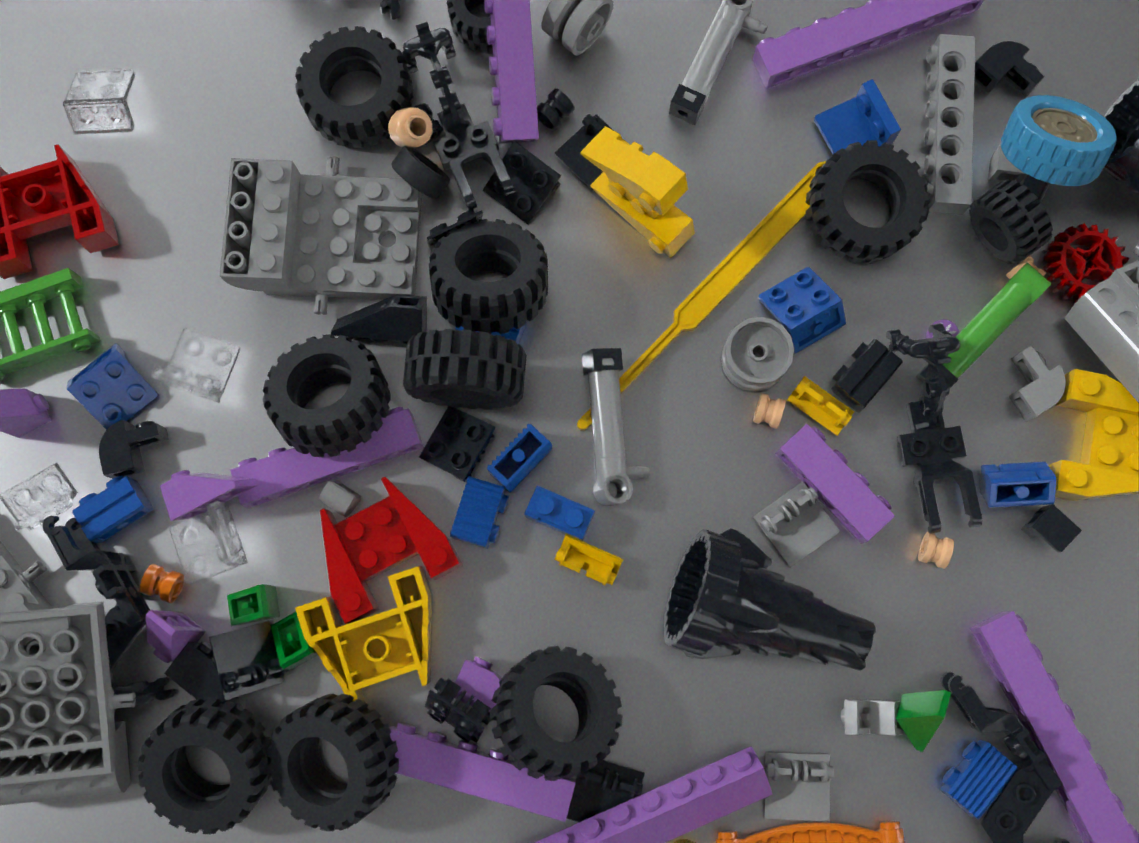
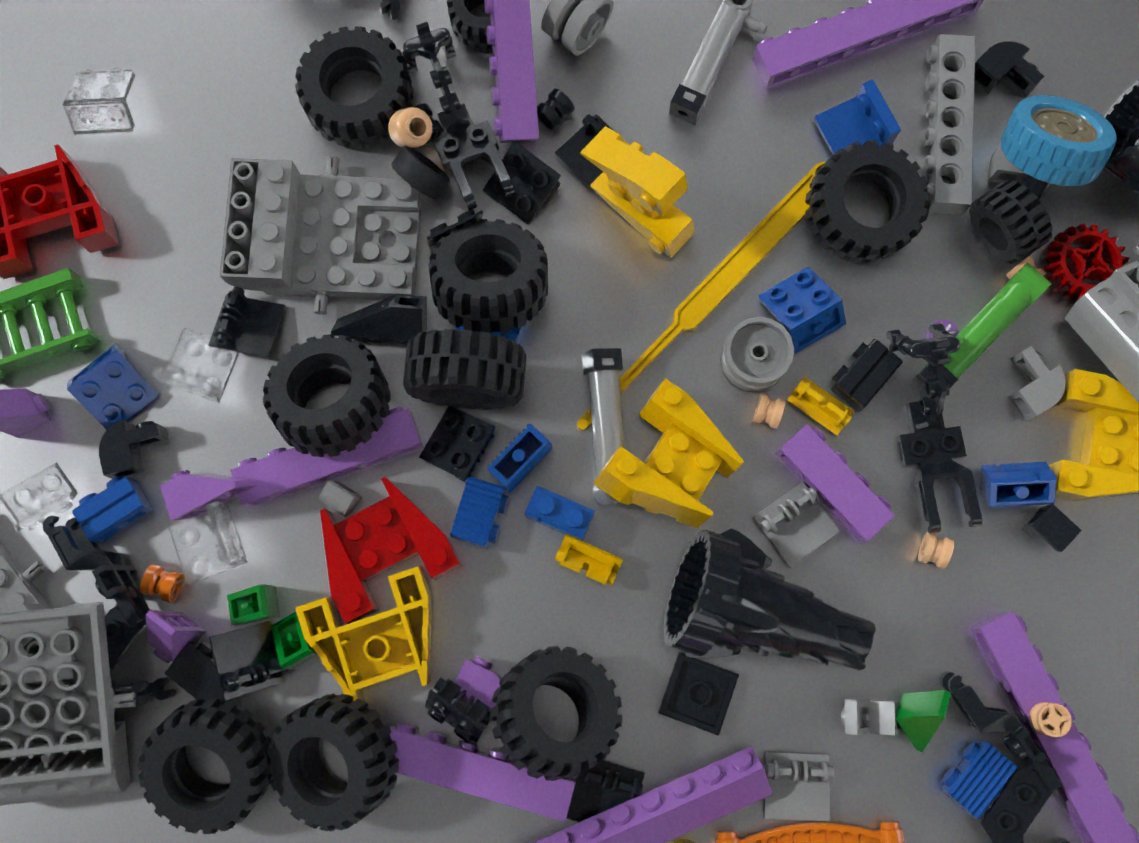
(246, 324): none -> black hinge
(678, 464): none -> yellow wedge
(698, 693): none -> black tile
(1058, 719): none -> light nougat wheel

